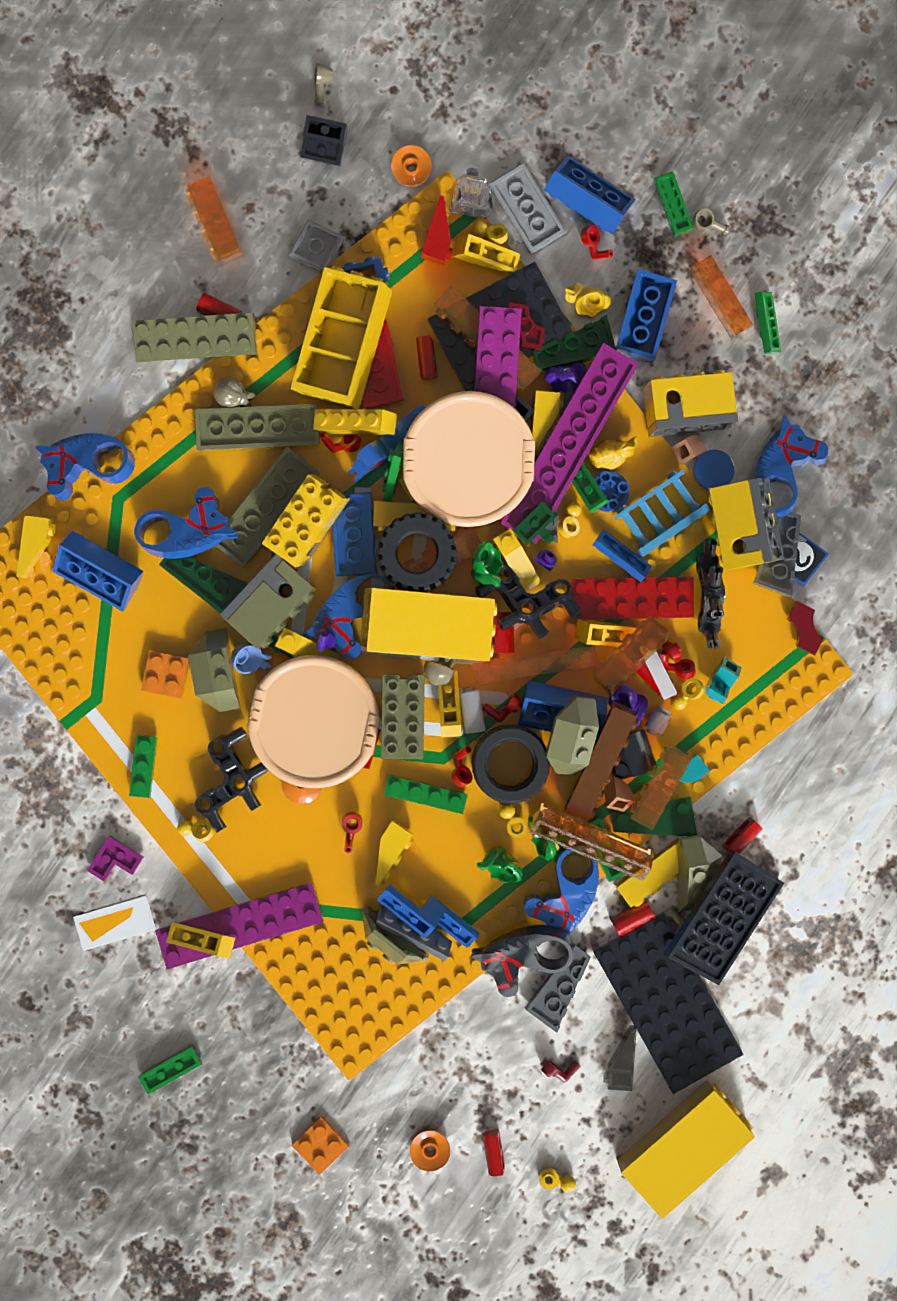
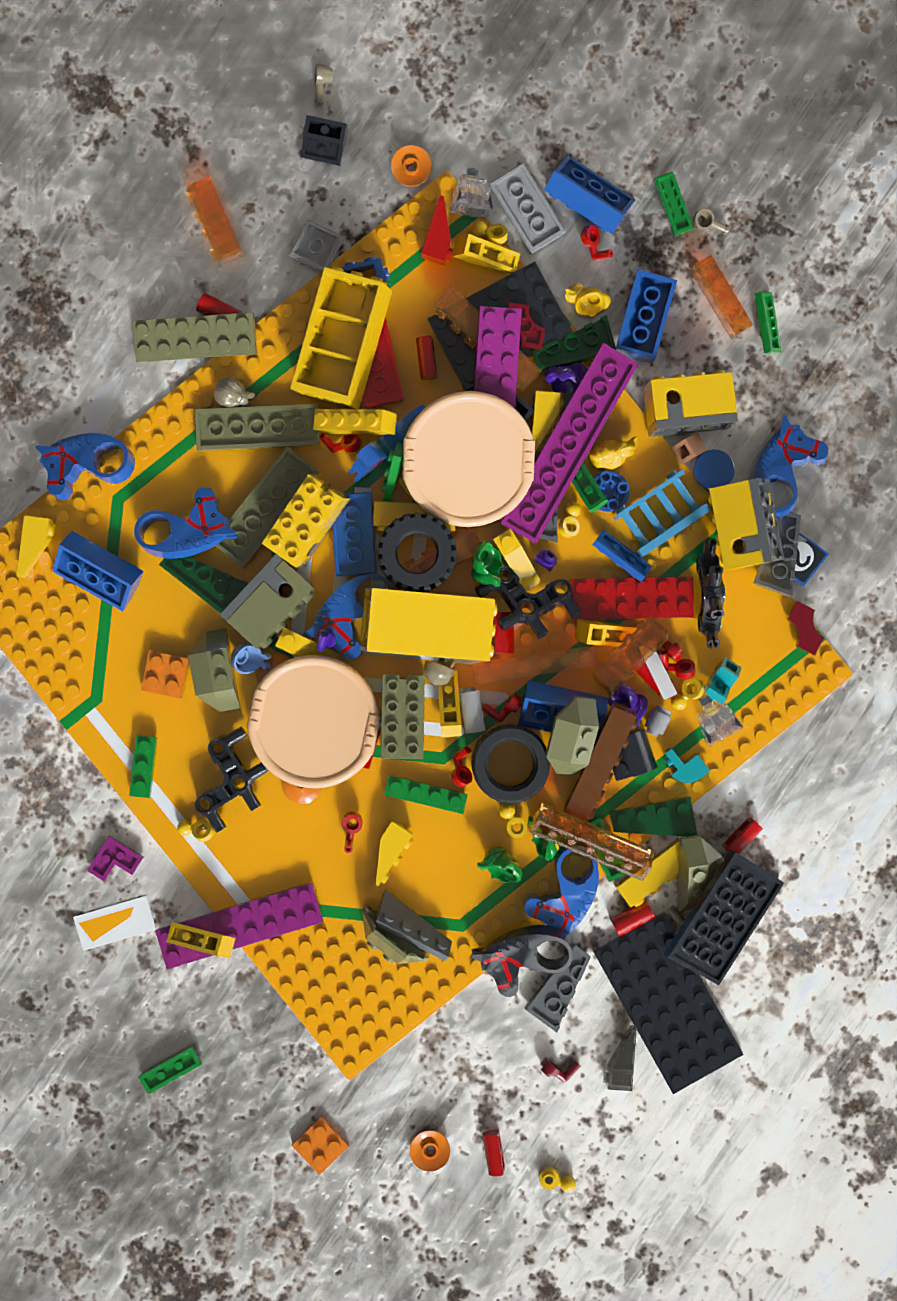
(428, 916): blue bracket -> none
(535, 524): dark green plate -> none
(618, 795): nougat brick -> none
(661, 786): clear orange brick -> none
(686, 1148): yellow container -> none
(716, 721): none -> clear torso

